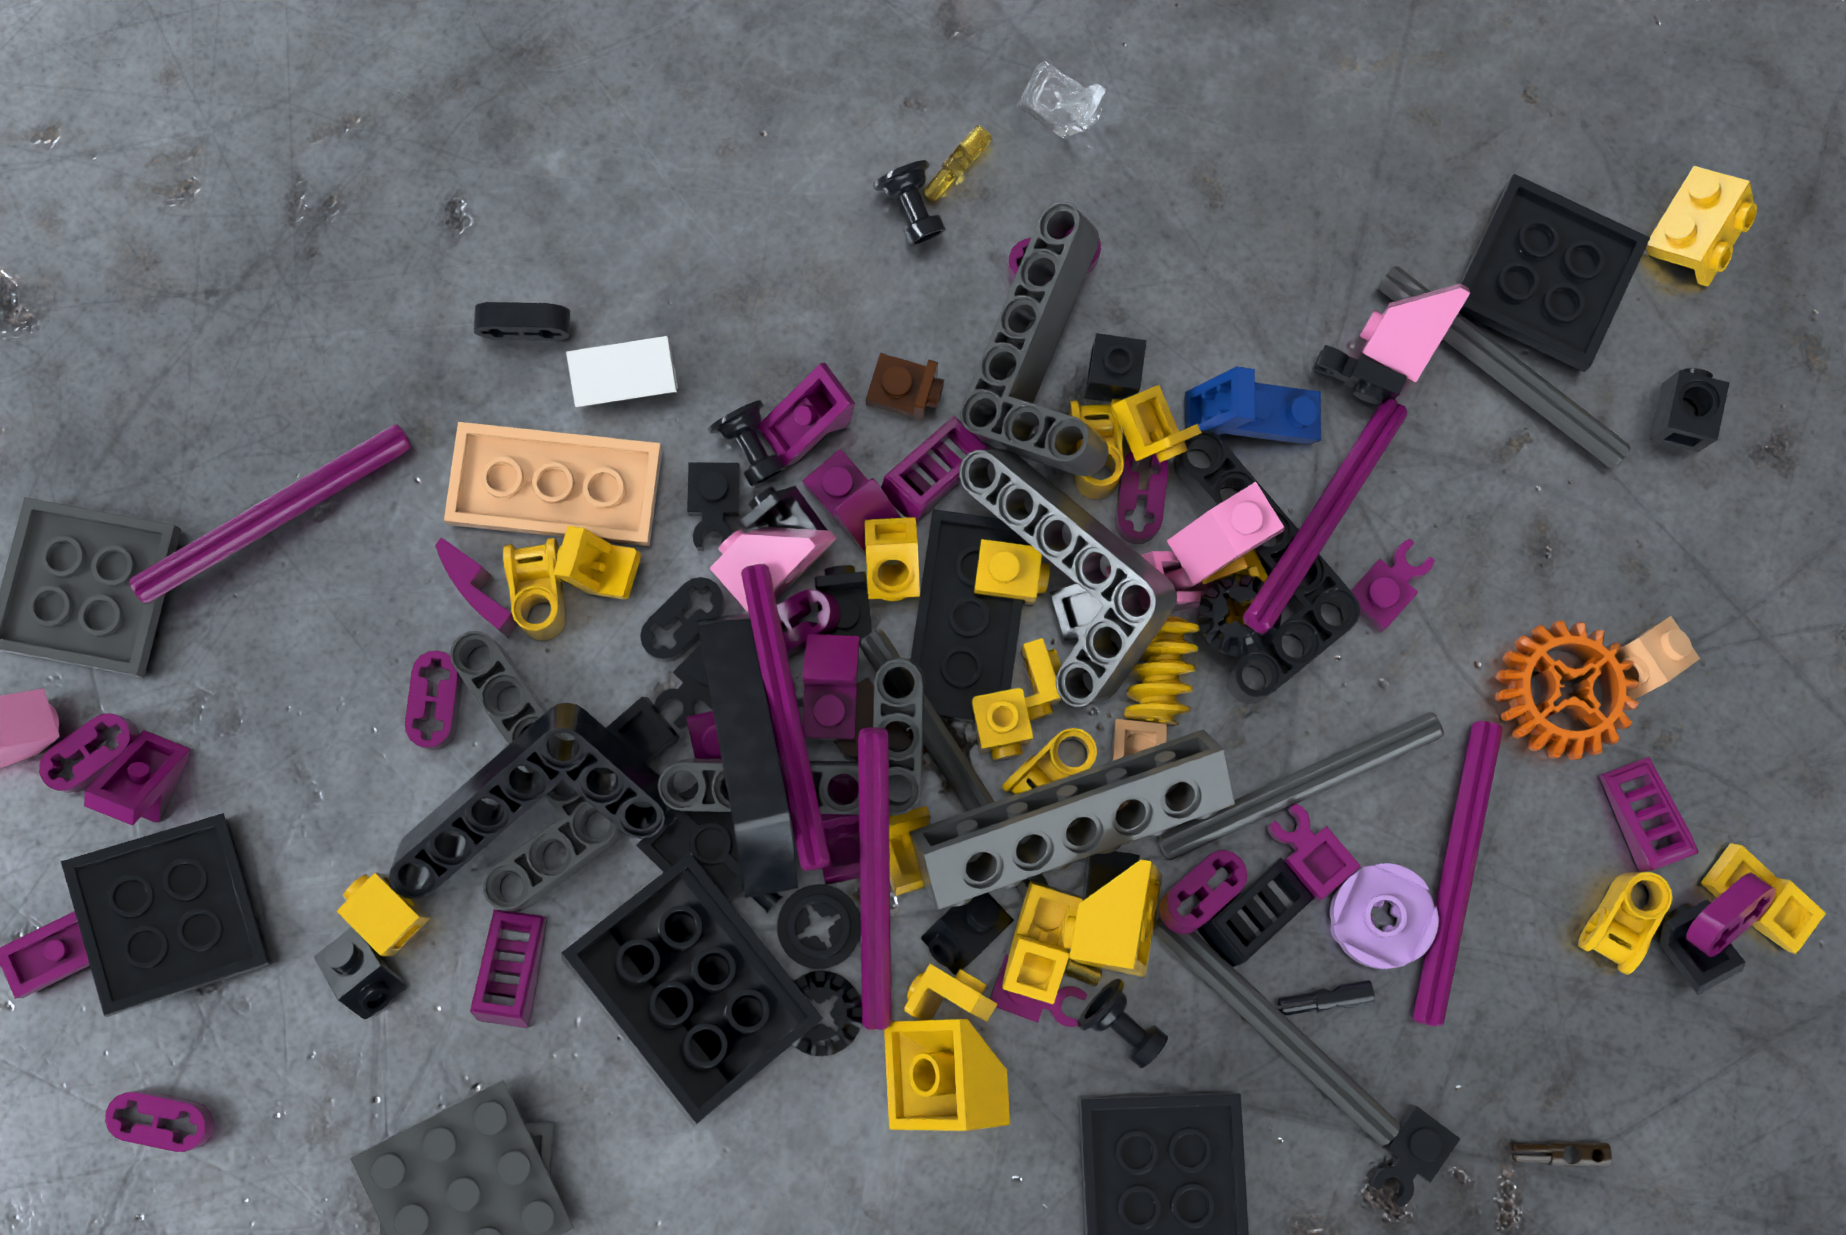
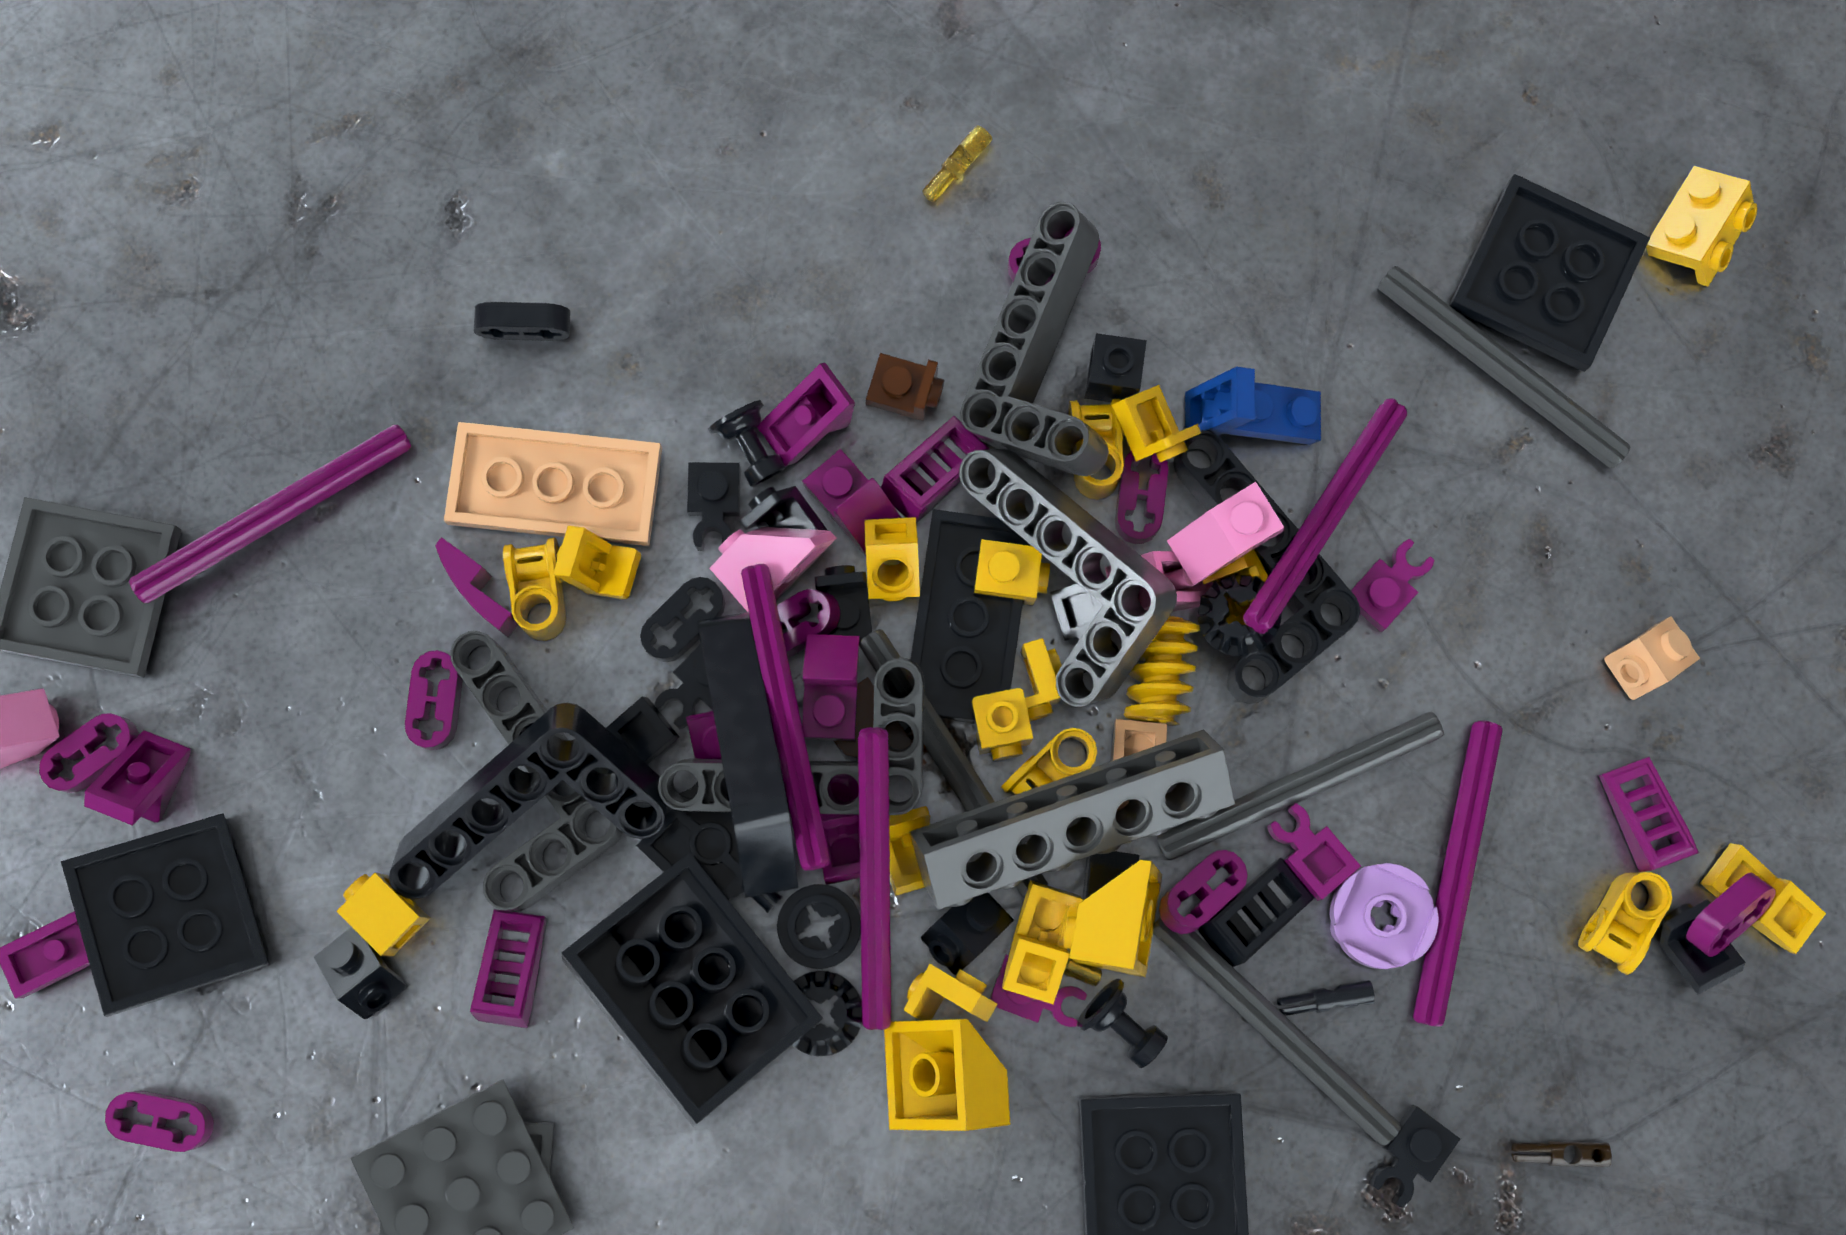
(622, 371): white hinge -> none
(904, 184): black piece -> none
(1061, 101): clear bracket -> none
(1371, 381): black plate -> none
(1412, 329): bright pink slope -> none
(1550, 674): orange gear -> none
(1675, 424): black brick -> none

